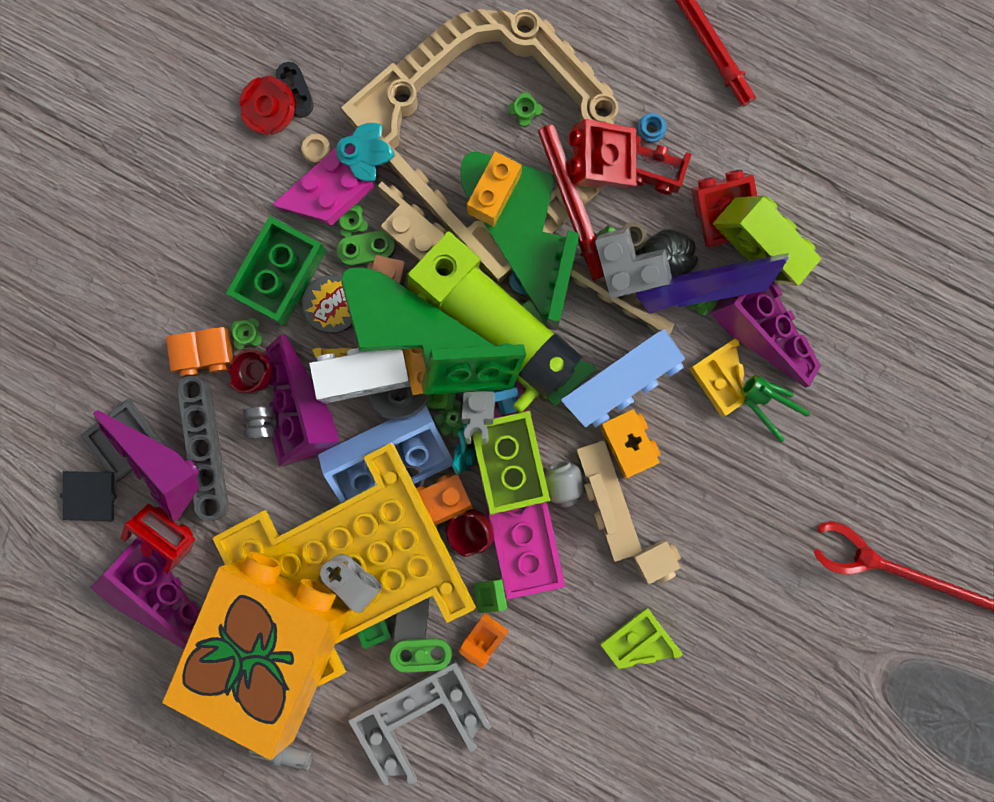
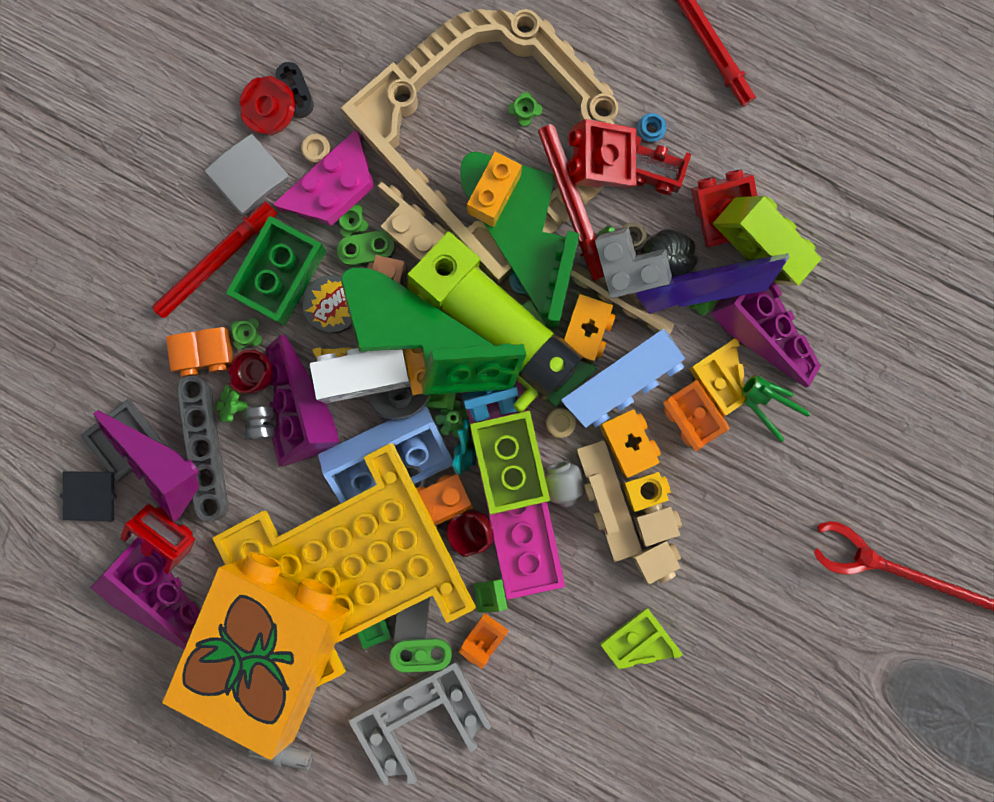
(213, 260): none -> red axle
(229, 404): none -> bright green plant
(246, 174): none -> light grey slope
(352, 584): light grey piece -> none
(369, 151): teal plate -> none
(478, 411): light grey plate -> none
(560, 423): none -> tan tile
(589, 312): none -> light orange brick
(633, 494): none -> yellow brick
(657, 524): none -> tan brick
(695, 415): none -> orange bracket

